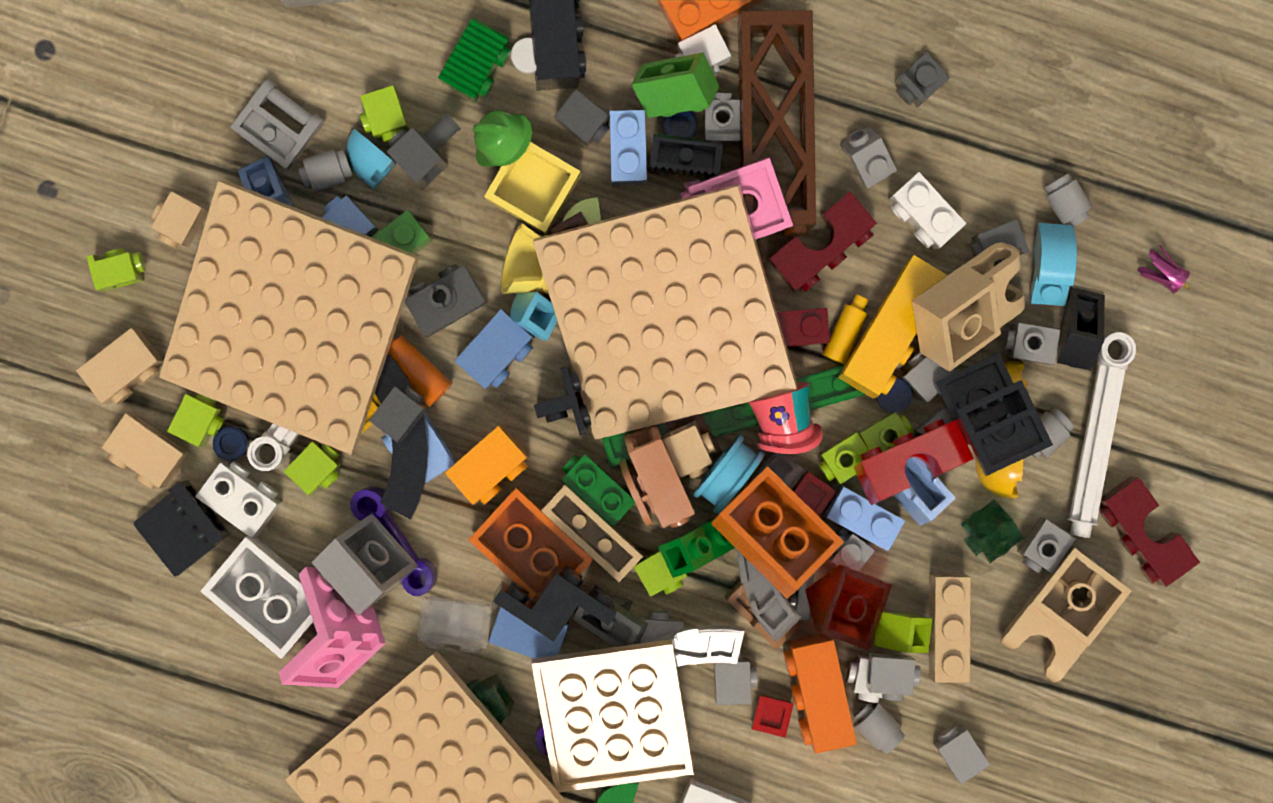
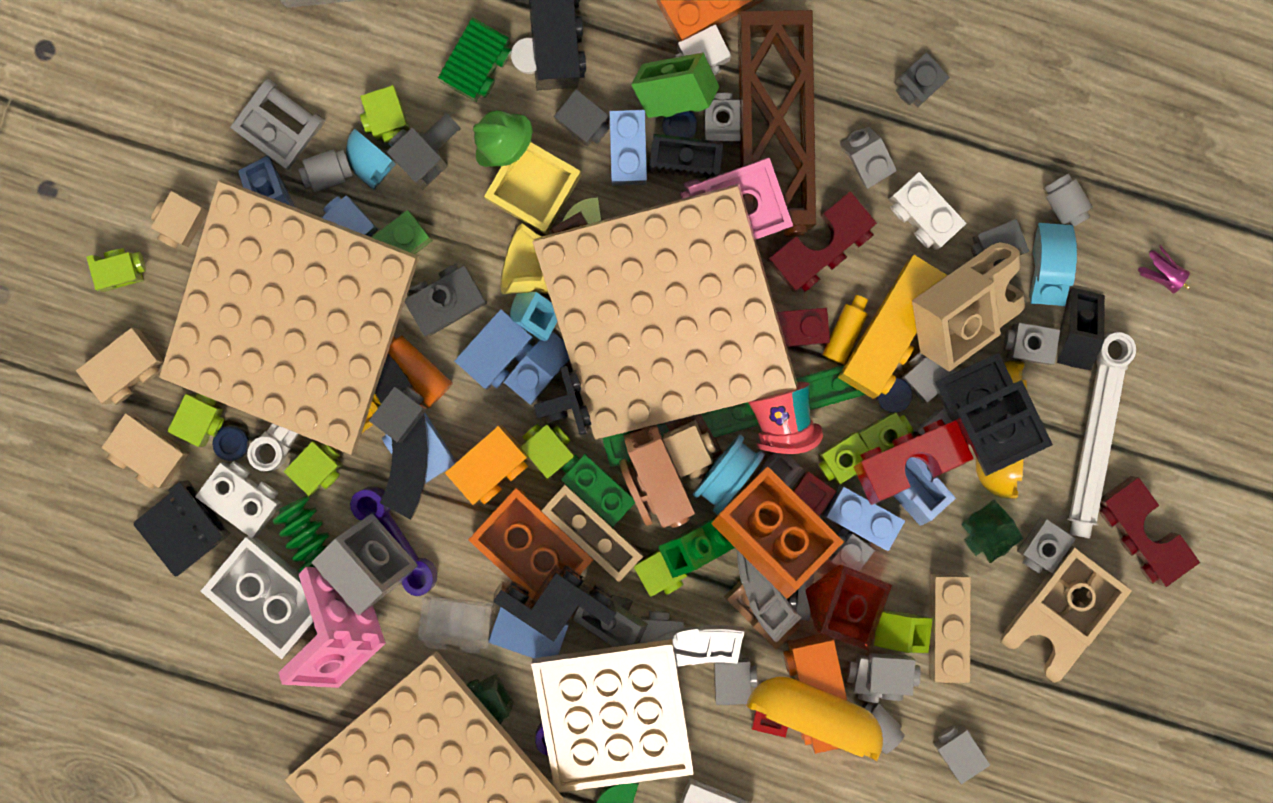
(302, 531): none -> green piece
(538, 368): none -> medium blue slope
(547, 448): none -> lime brick
(819, 715): none -> yellow brick
(1058, 429): light grey brick -> none

